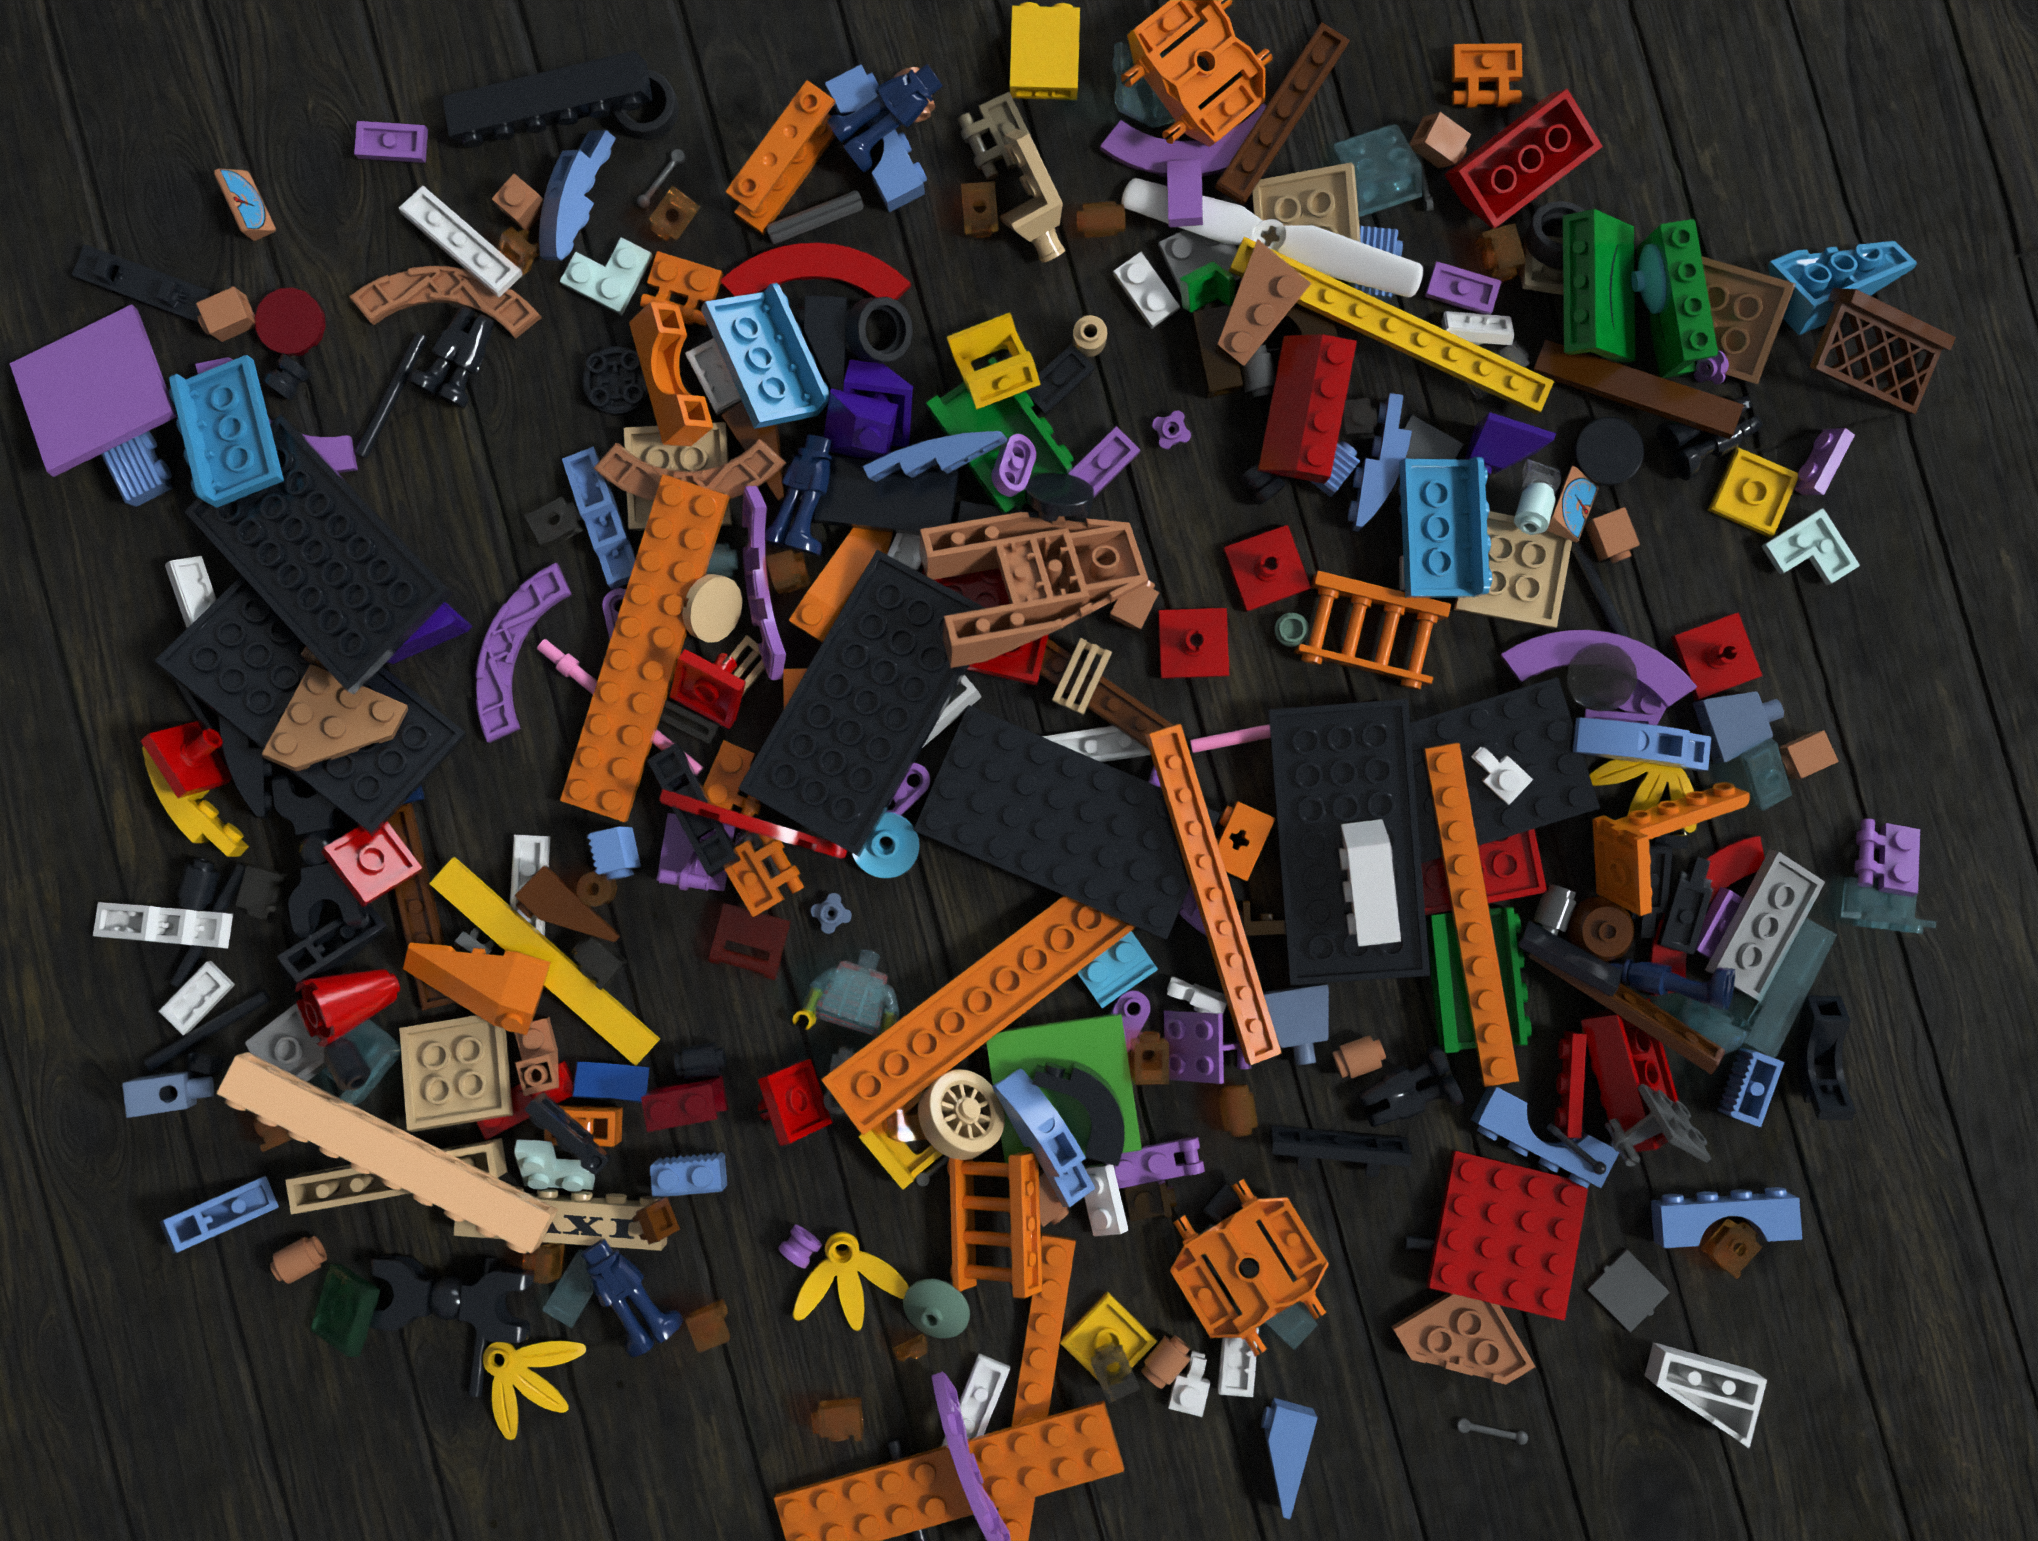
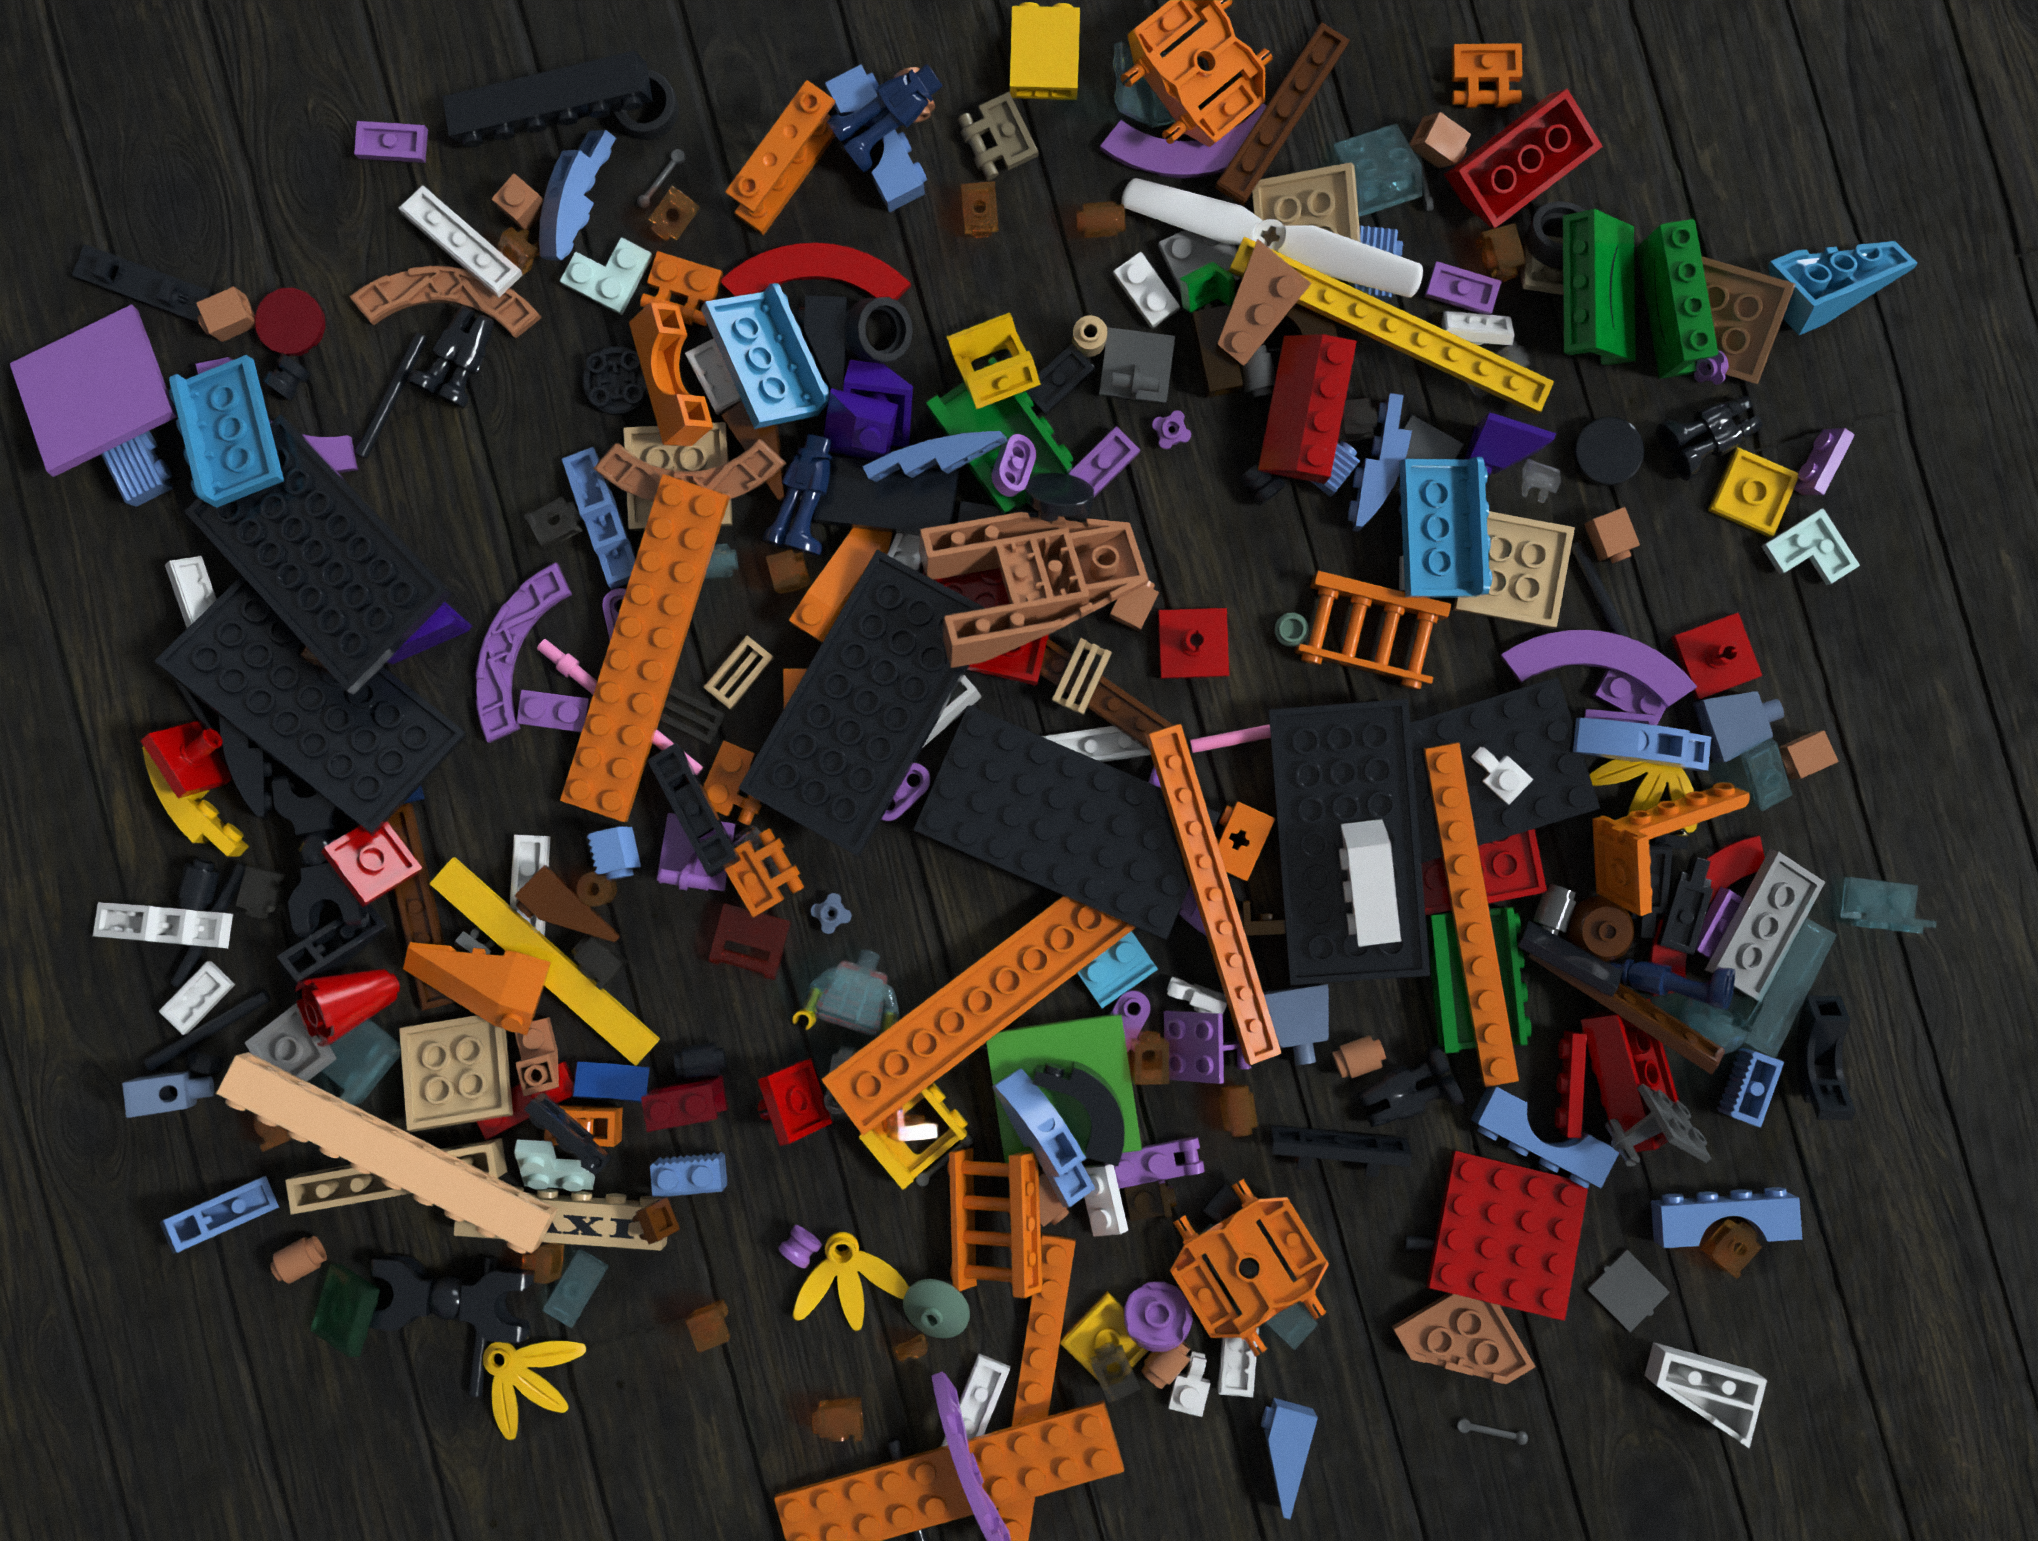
(245, 203): slope -> none
(331, 722): medium nougat plate -> none
(346, 1064): black brick -> none
(552, 710): none -> medium lavender plate
(617, 1278): dark blue piece -> none
(708, 687): red tile -> none
(712, 608): tan tile -> none
(751, 824): red tile -> none
(757, 586): medium lavender tile -> none
(815, 217): dark grey axle -> none
(893, 859): medium azure dish -> none
(953, 1117): tan wheel -> none
(1040, 215): tan plate -> none
(1137, 365): none -> dark grey plate
(1157, 1316): none -> medium lavender tile
(1184, 193): medium lavender tile -> none
(1266, 568): red tile -> none
(1535, 508): light aqua brick -> none
(1572, 505): slope -> none
(1598, 1166): black hinge -> none
(1601, 677): clear smoke tile -> none
(1639, 390): reddish brown tile -> none
(1650, 279): medium azure dish -> none
(1885, 321): reddish brown fence -> none
(1897, 858): medium lavender plate -> none

